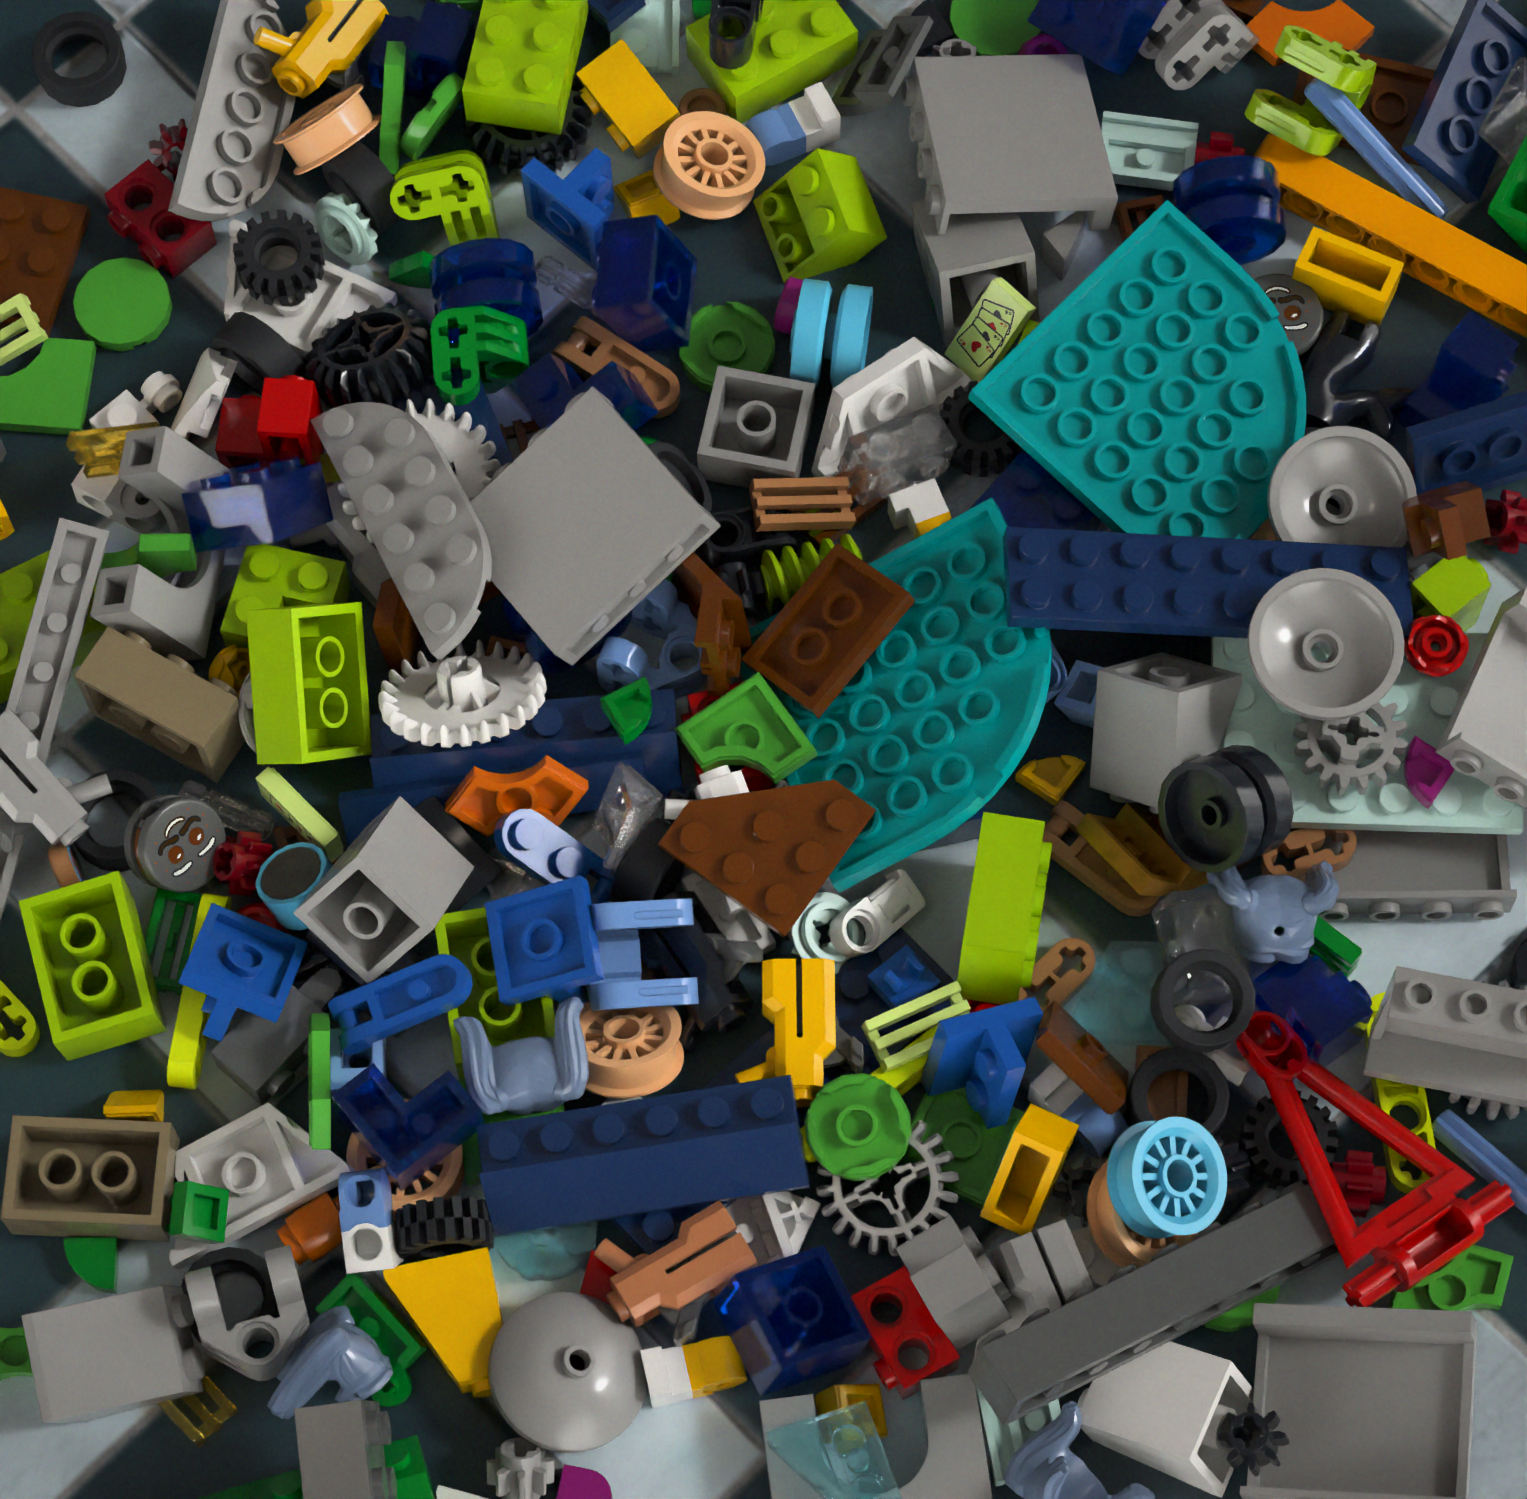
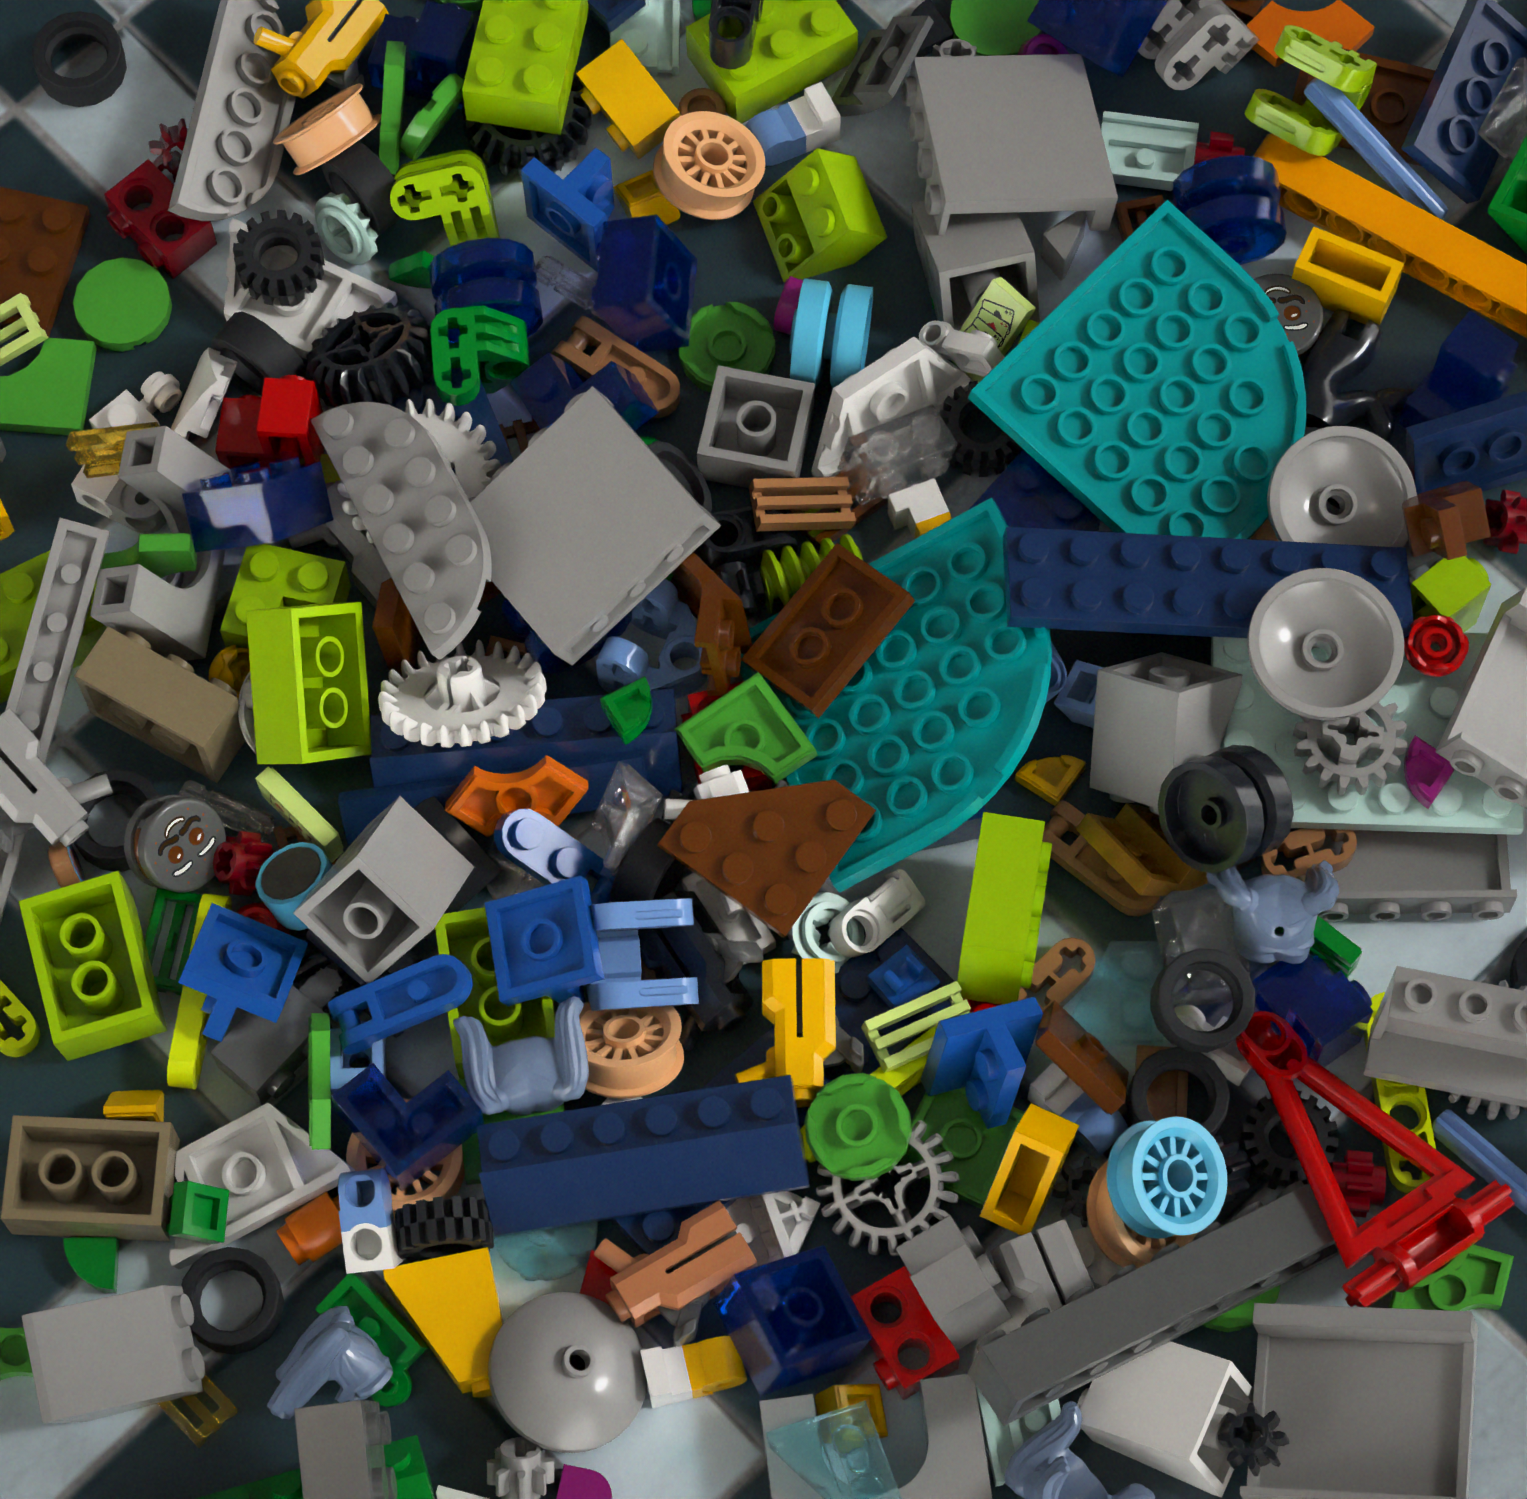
(232, 1345): light grey piece -> none
(971, 351): none -> white plate

